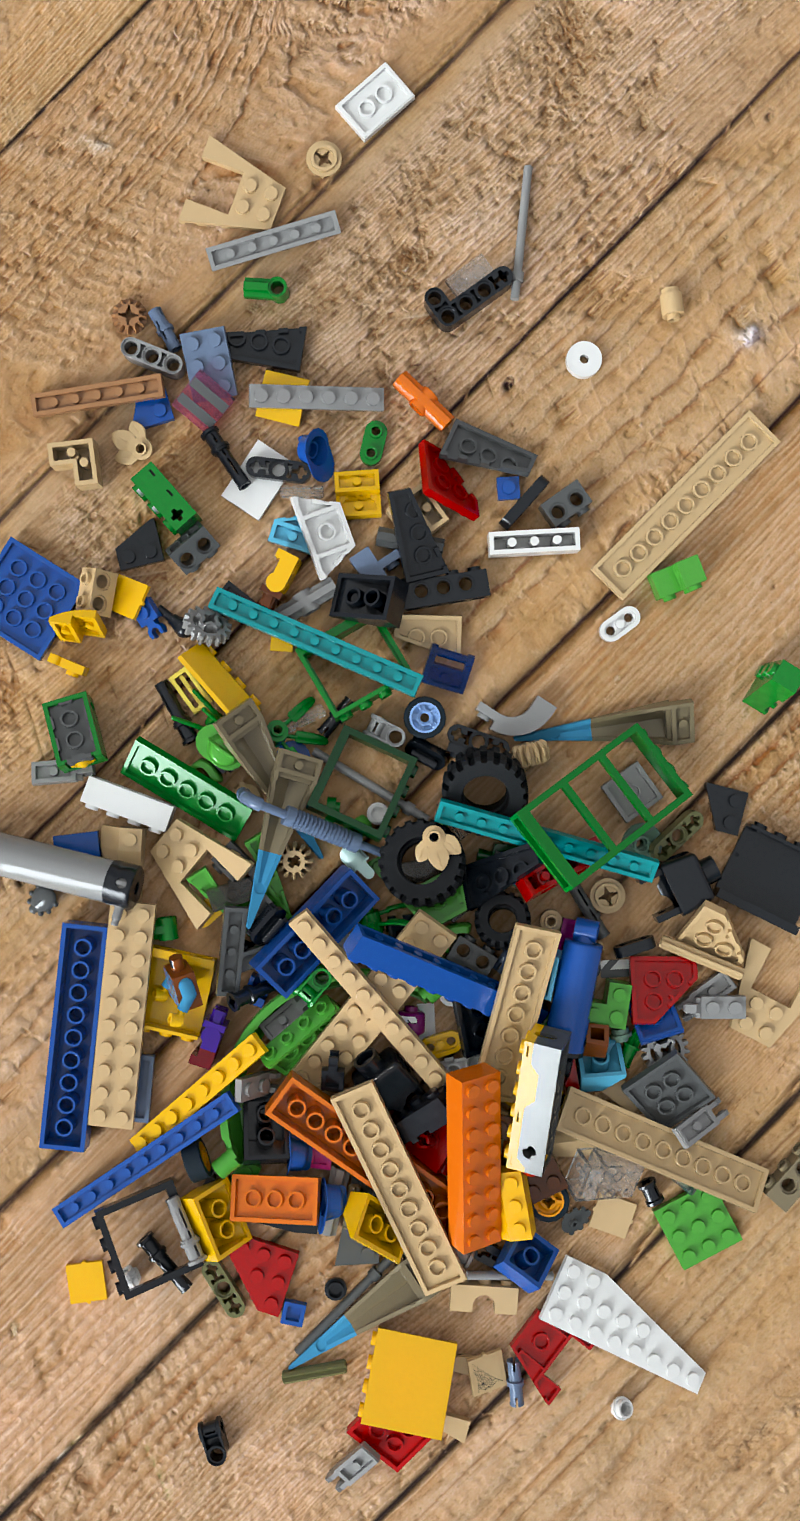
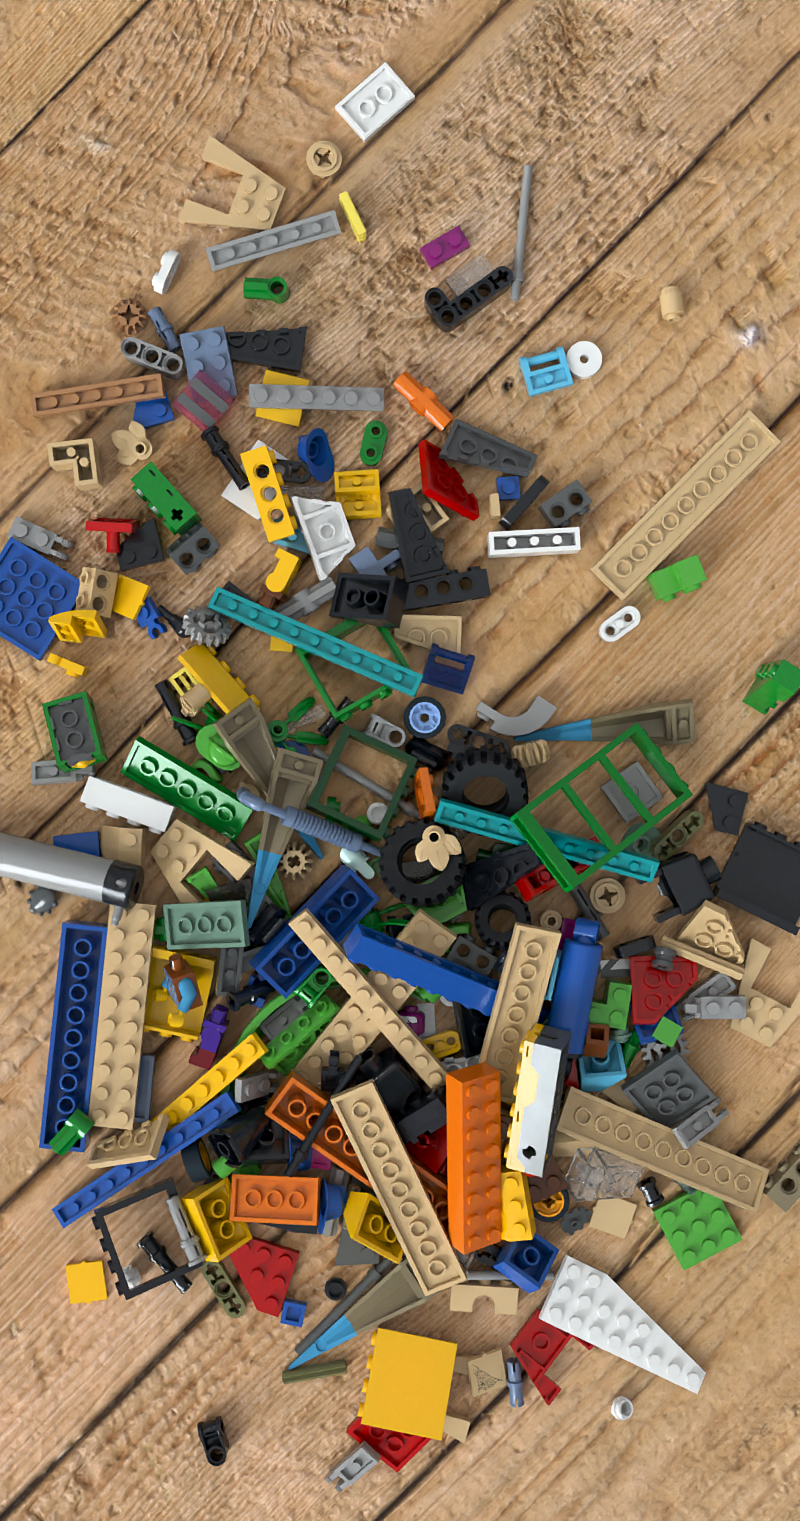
(37, 538): none -> light grey hinge
(74, 1128): none -> green piece
(113, 527): none -> red tile
(131, 1146): none -> tan wing
(163, 279): none -> white plate
(194, 700): none -> tan piece
(206, 924): none -> sand green plate
(238, 1135): none -> black cone
(252, 462): none -> yellow brick
(300, 1153): none -> black bar
(352, 216): none -> light yellow tile
(424, 797): none -> orange plate
(445, 247): none -> magenta plate
(494, 506): none -> tan tile
(548, 378): none -> medium azure plate
(663, 958): none -> dark grey wheel
(667, 1032): none -> bright green tile

